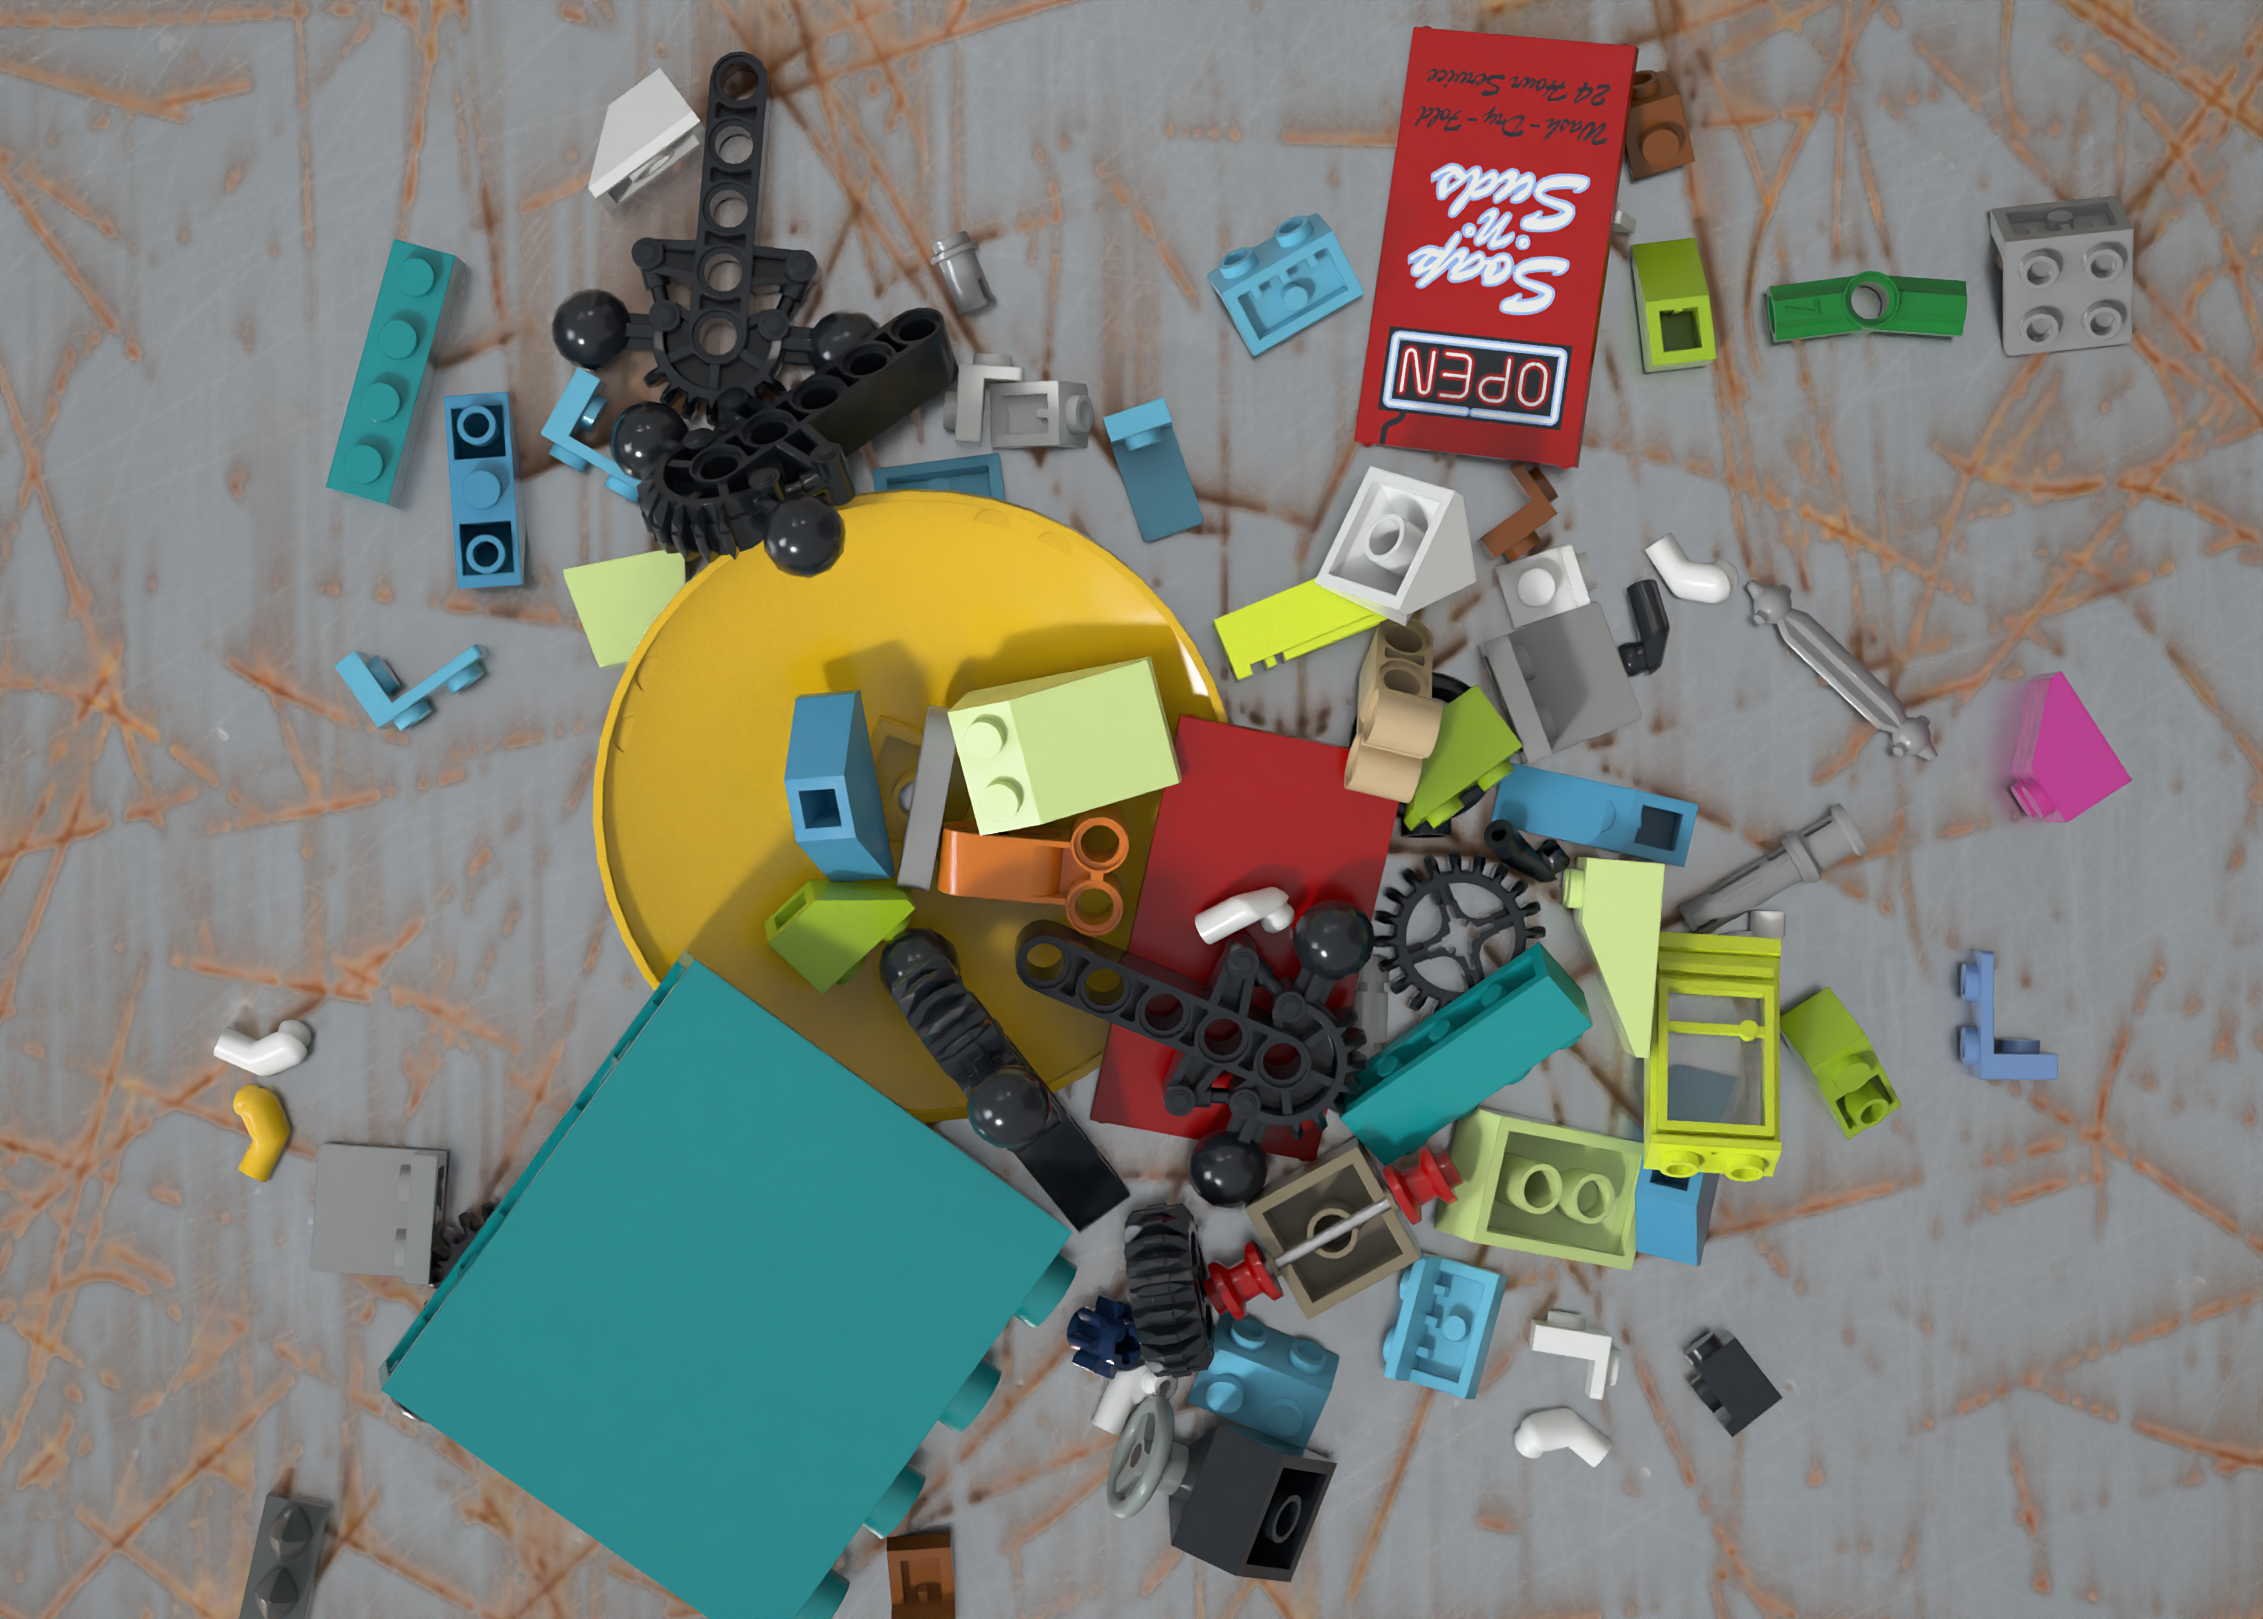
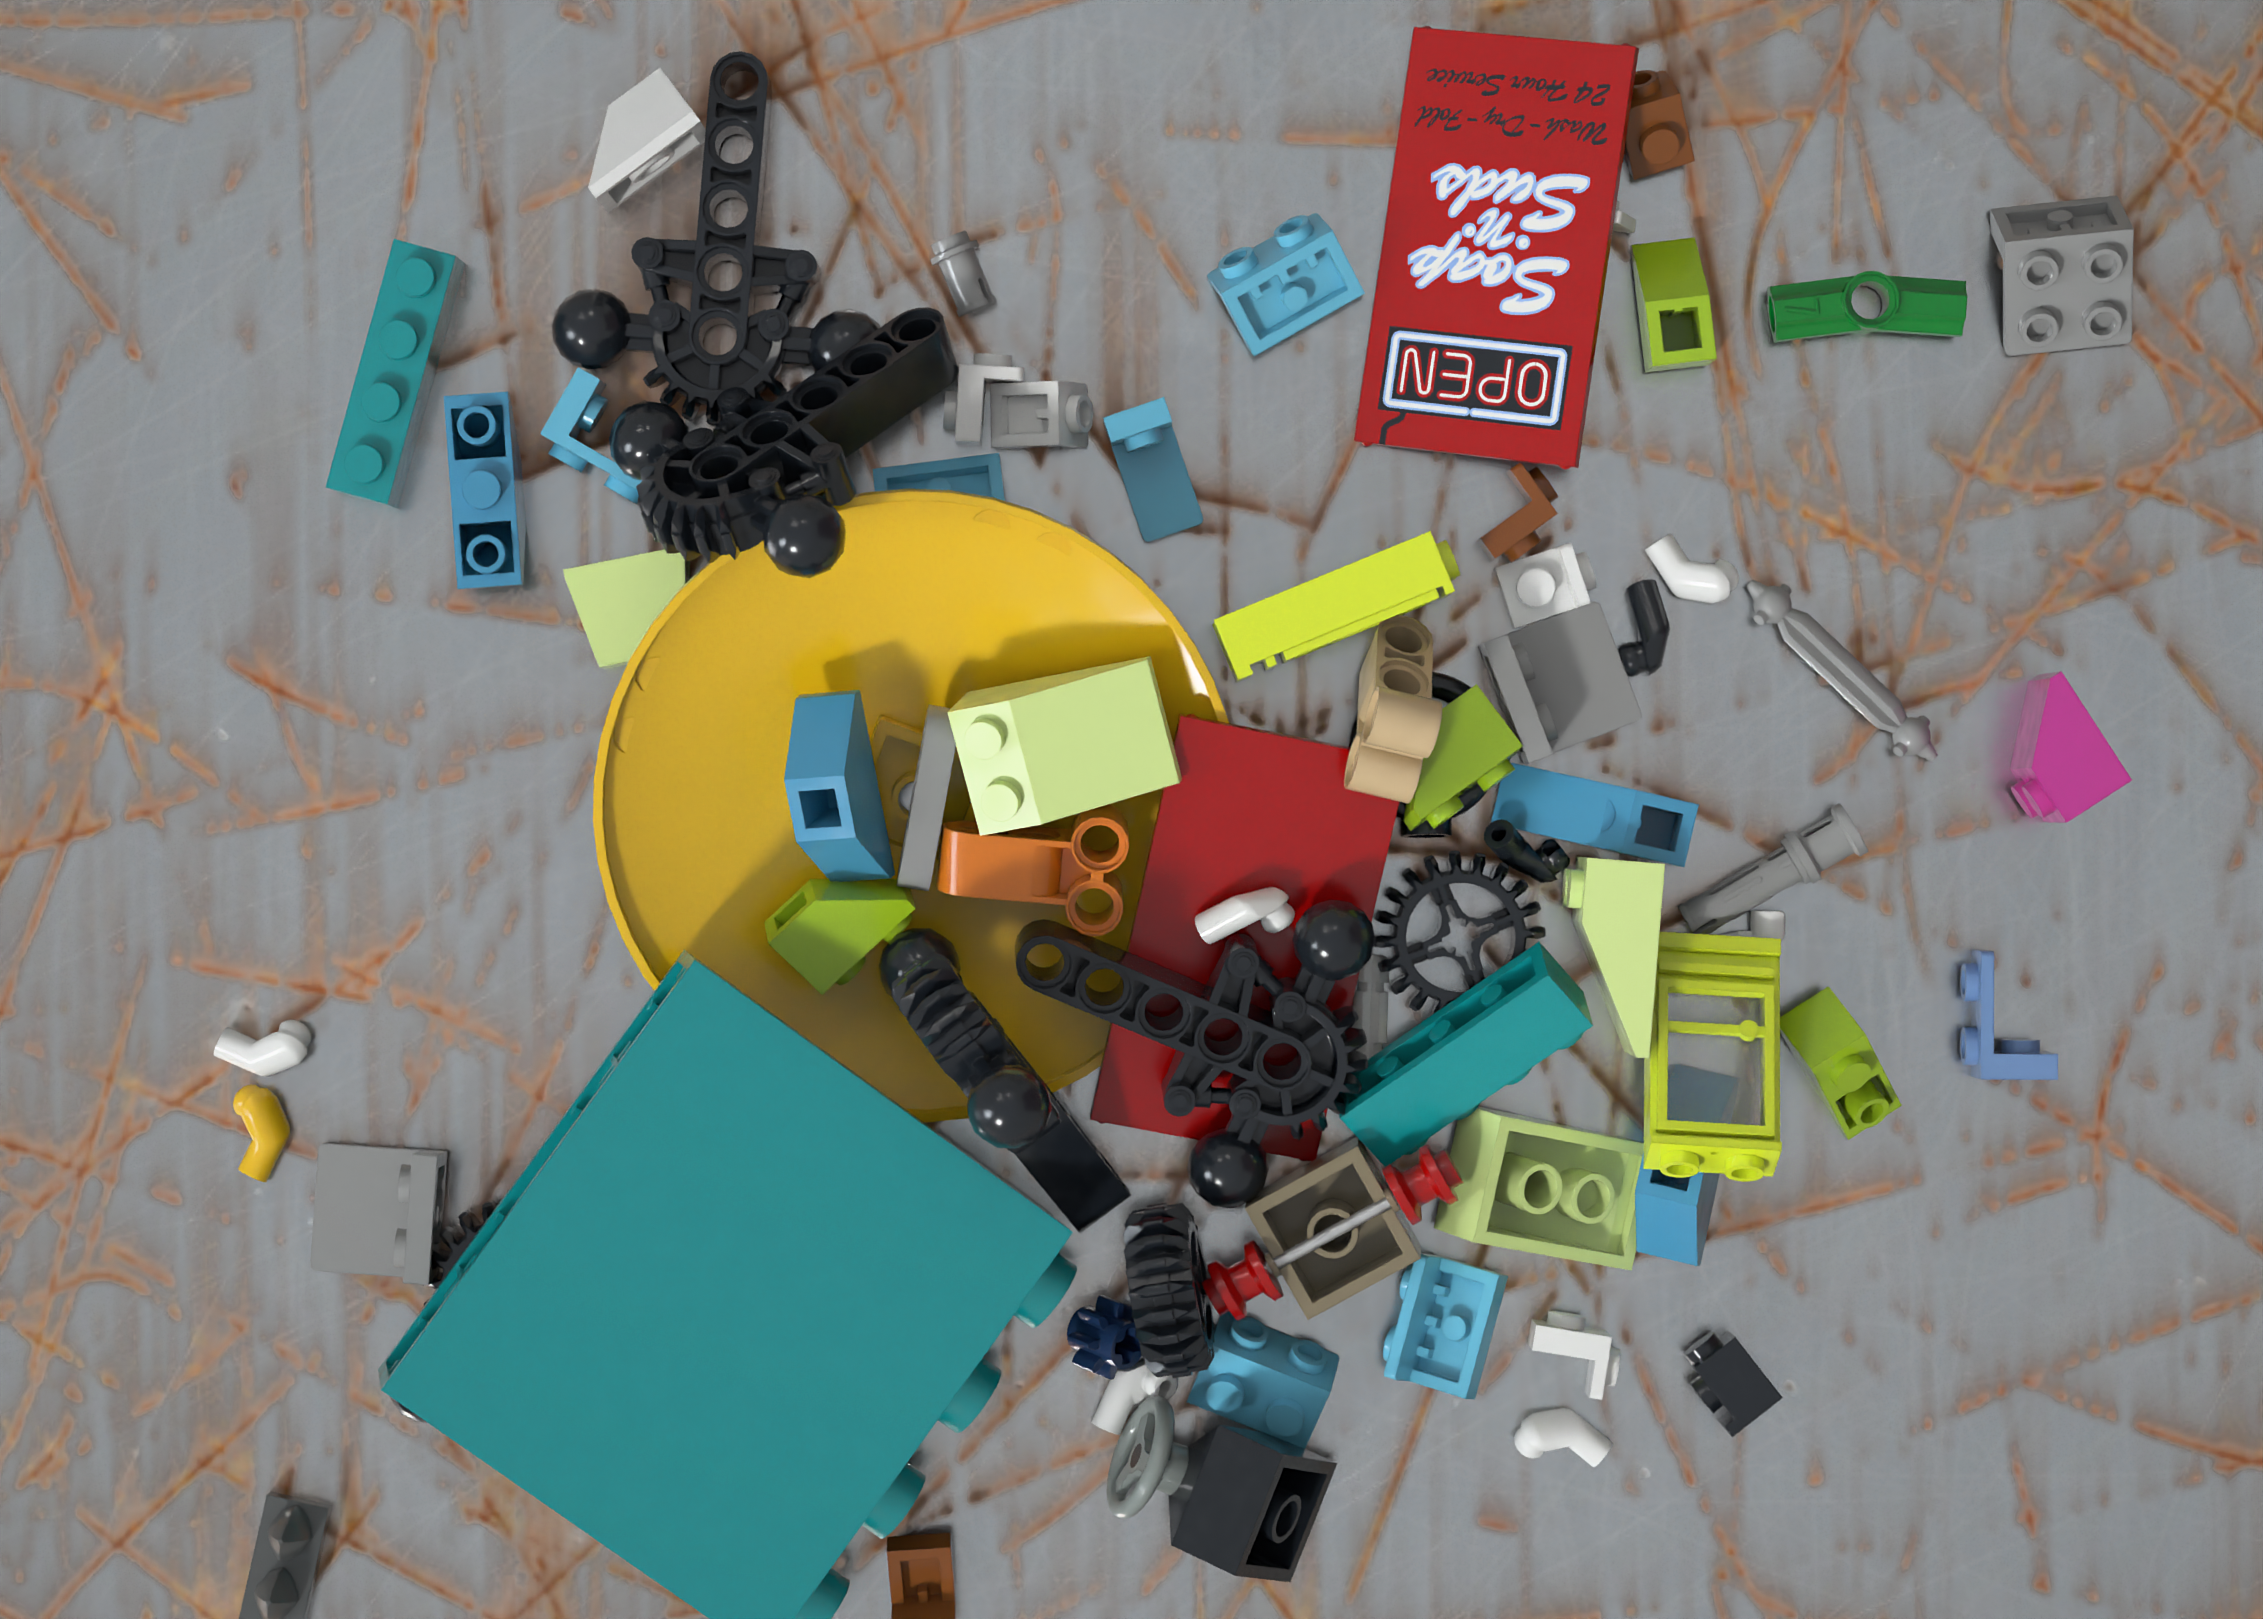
(374, 682): medium azure bracket -> none
(1400, 546): white slope -> none

